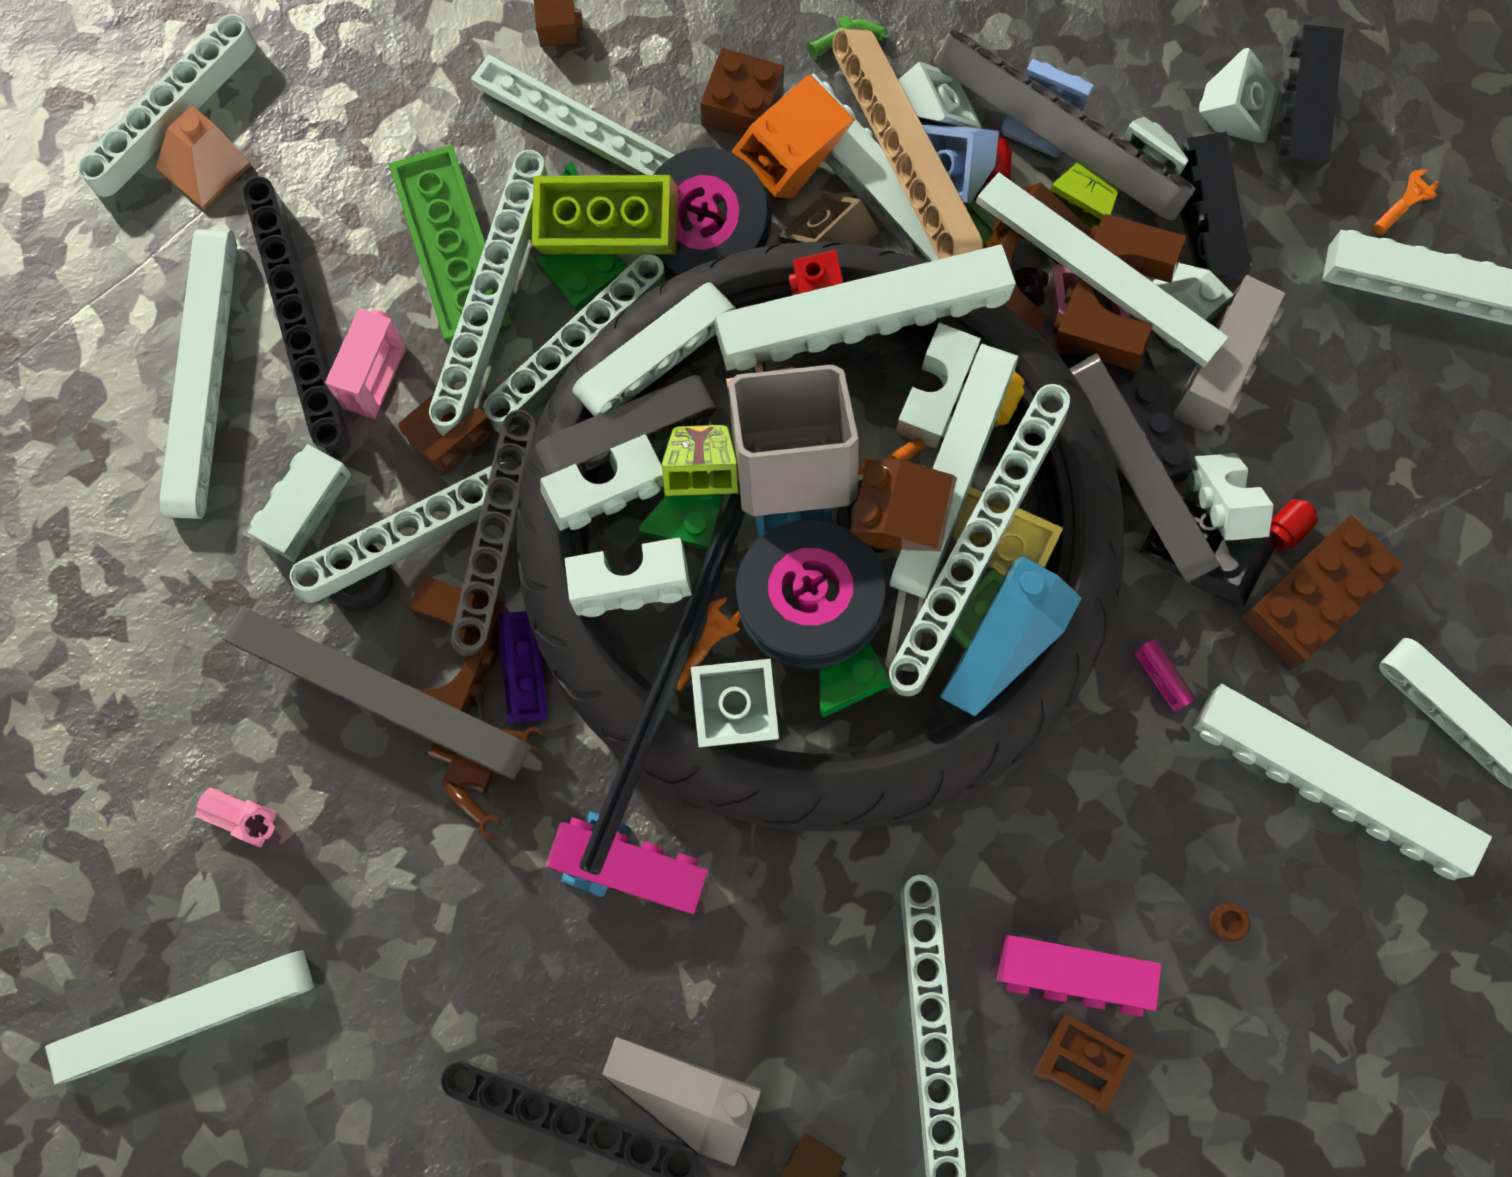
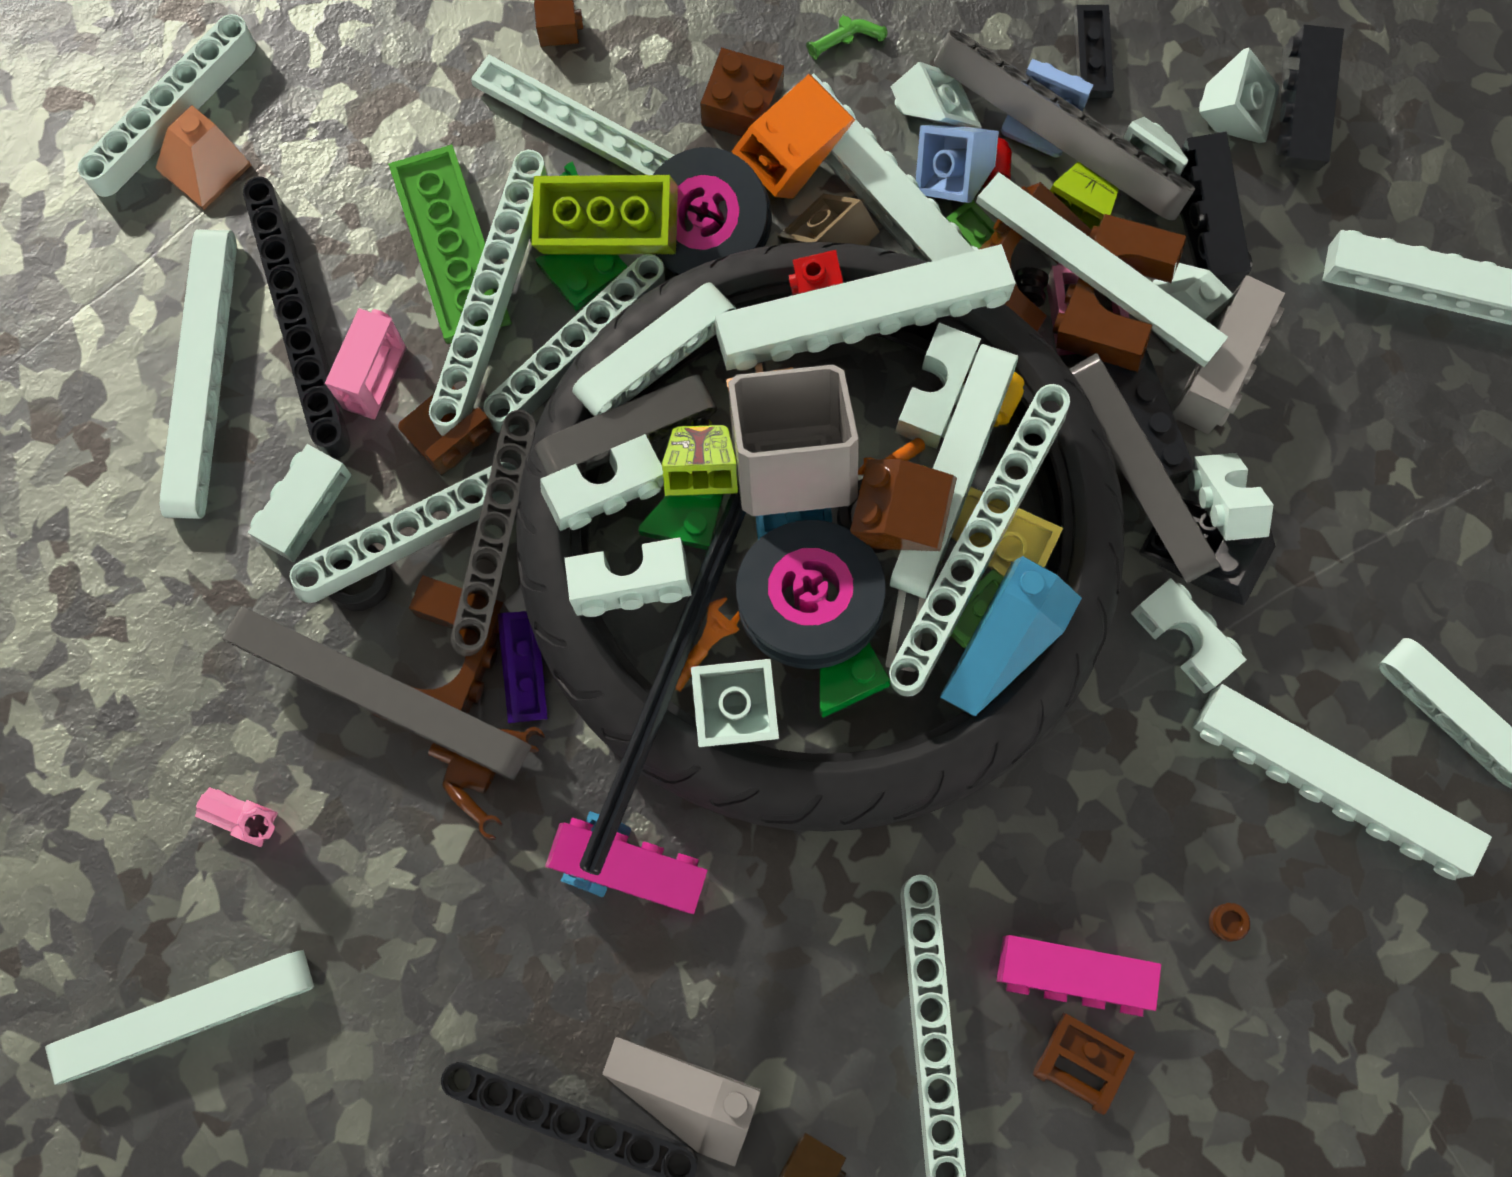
(906, 144): tan beam -> none
(1094, 48): none -> black plate
(1164, 675): dark pink slope -> none
(1213, 653): none -> light aqua arch
(1293, 523): red brick -> none
(1321, 592): reddish brown brick -> none
(1416, 191): orange piece -> none

